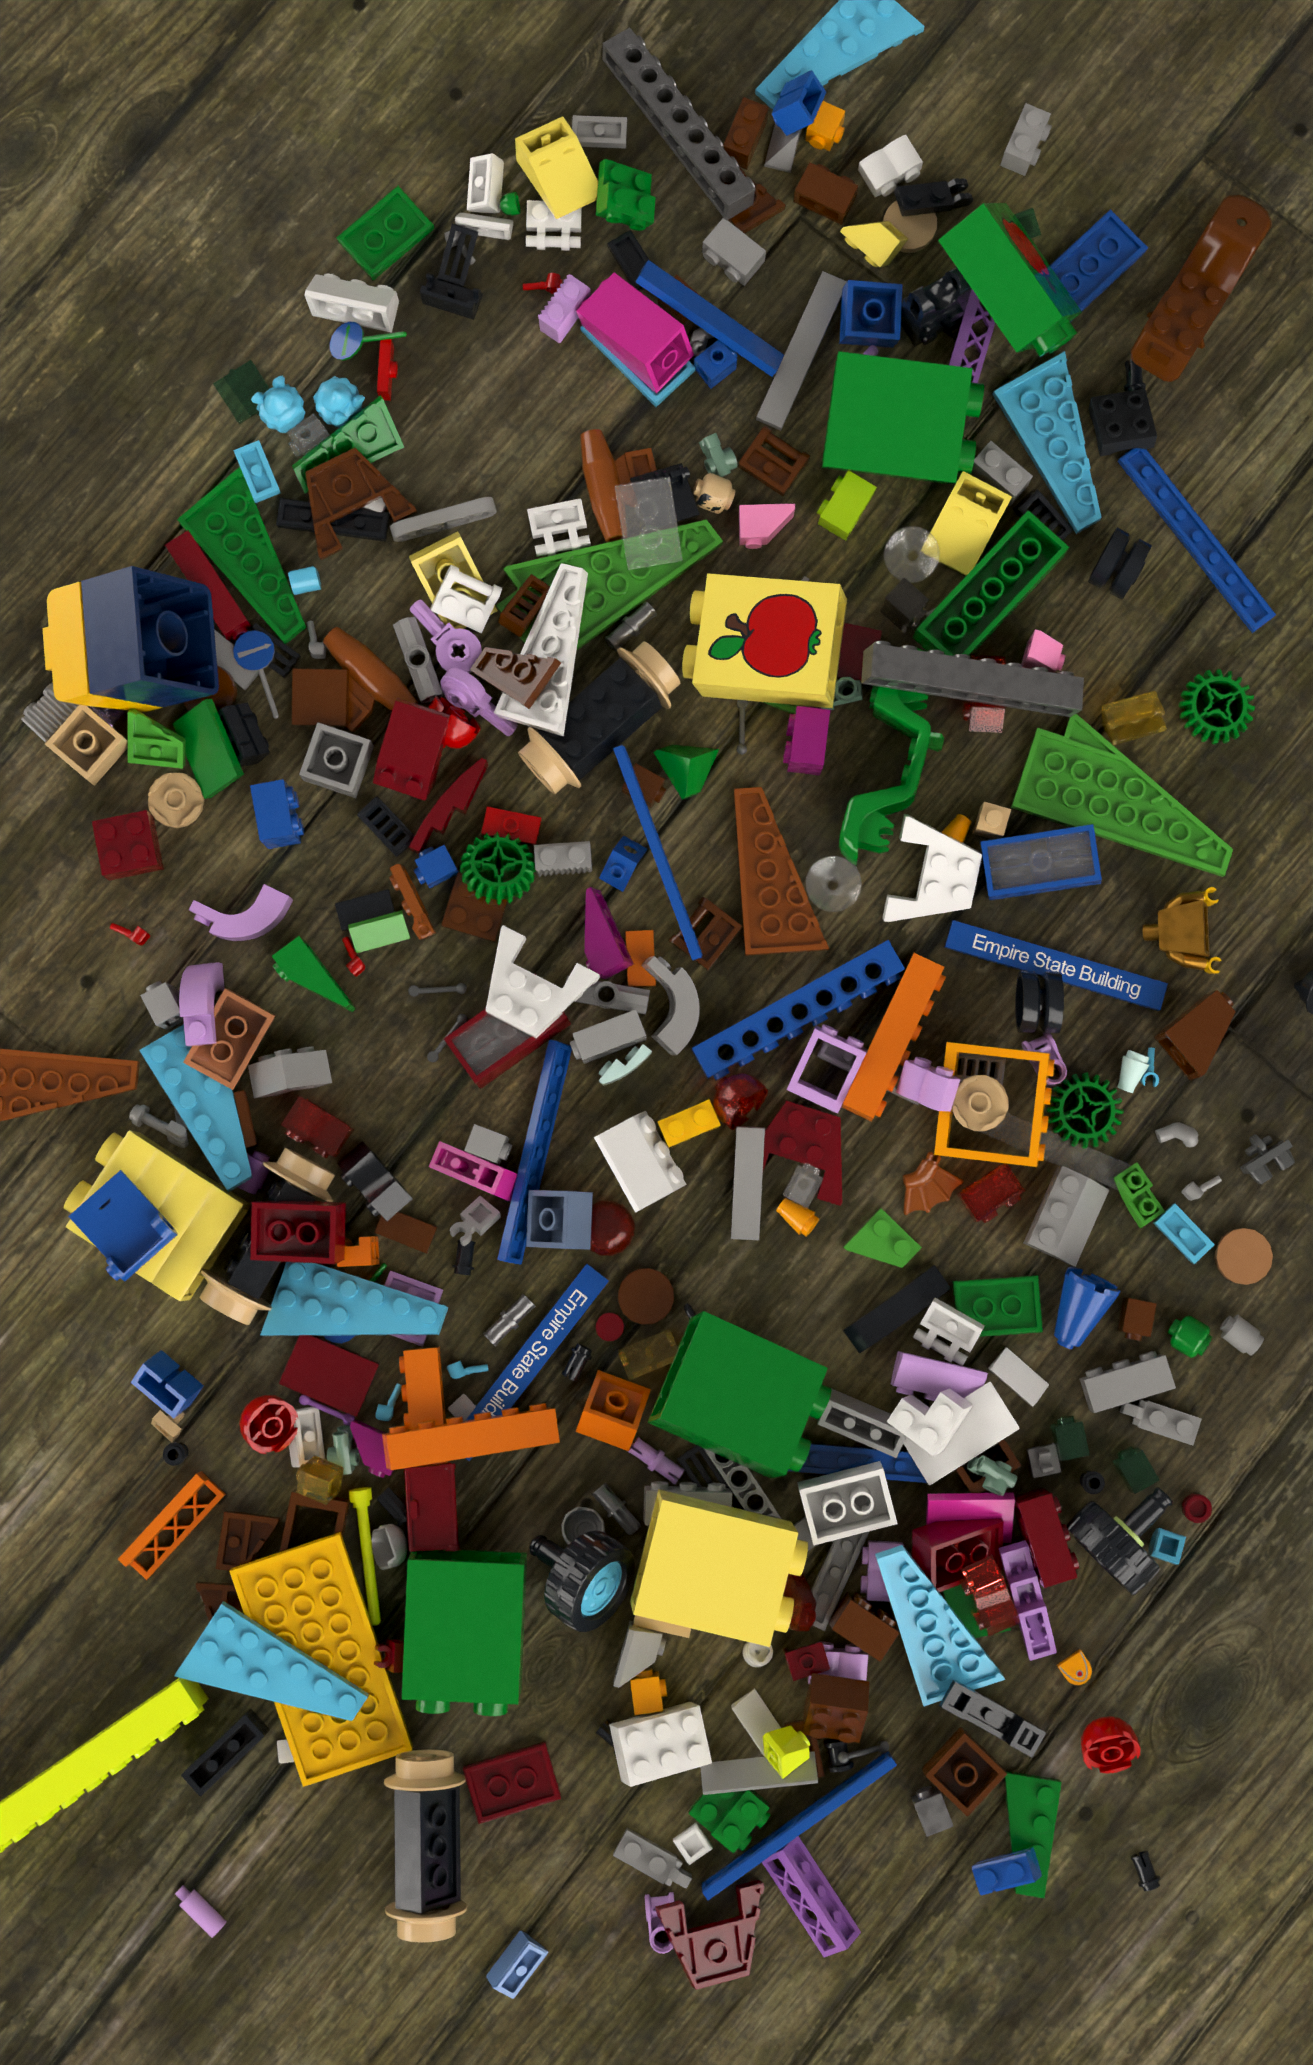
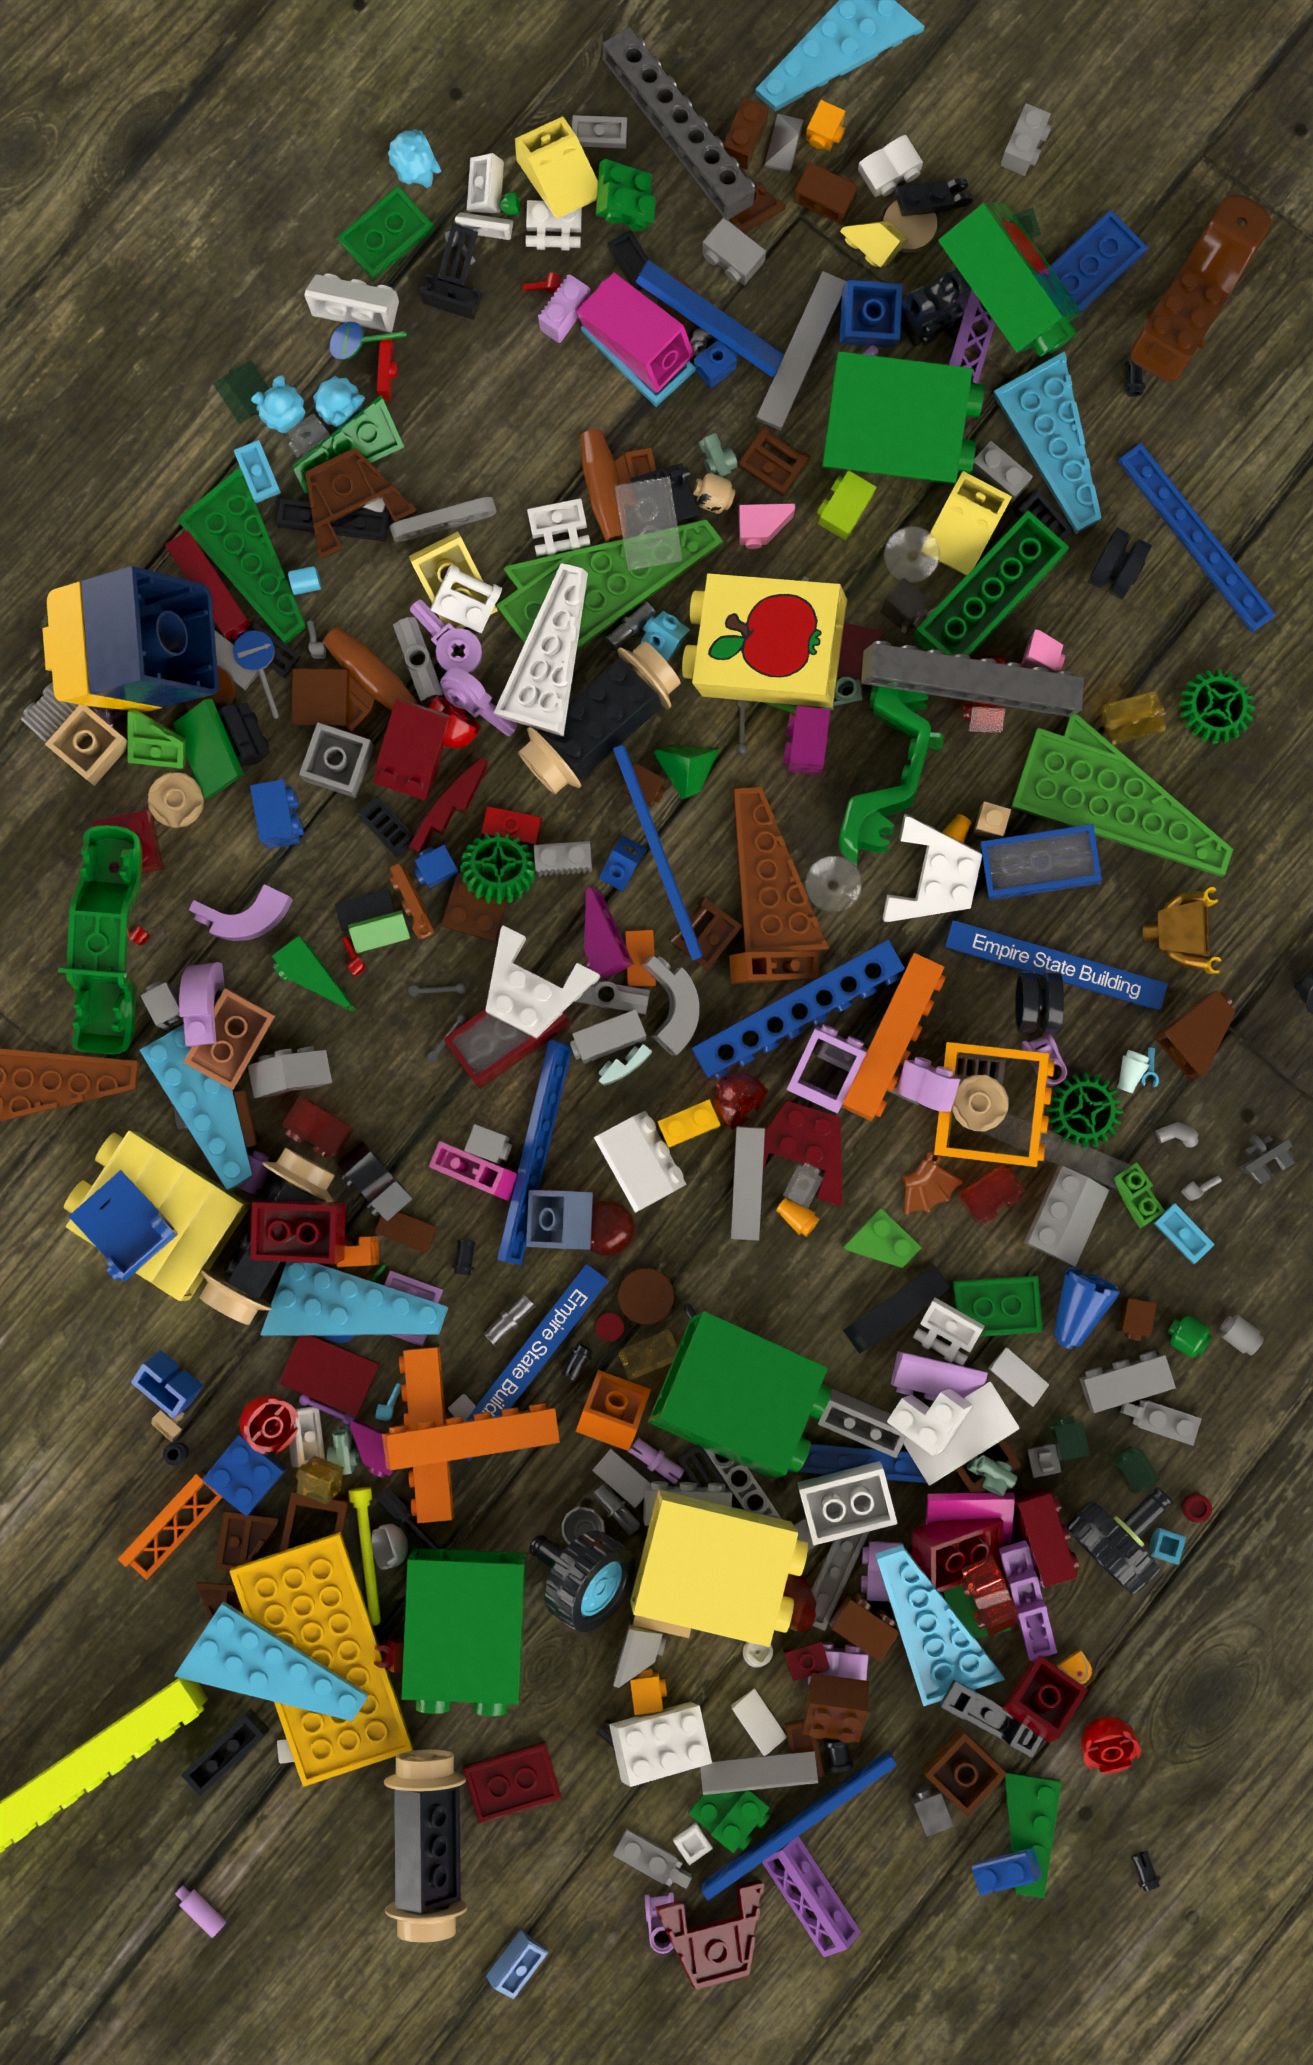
(100, 941): none -> green piece
(175, 1132): light grey hinge -> none
(244, 1475): none -> blue brick
(413, 158): none -> medium azure animal
(437, 1509): dark red door -> none
(457, 1371): medium azure hand -> none
(476, 1217): light grey plate -> none
(515, 674): wing -> none
(516, 620): reddish brown slope -> none
(622, 1477): none -> light grey tile
(665, 634): none -> medium azure brick
(774, 966): none -> dark orange slope
(786, 1749): neon yellow slope -> none
(798, 103): blue piece -> none
(882, 1746): dark grey hinge -> none
(1044, 1699): none -> dark red brick
(1098, 1484): black pin -> none
(1122, 421): black brick -> none
(1243, 1256): medium nougat tile -> none

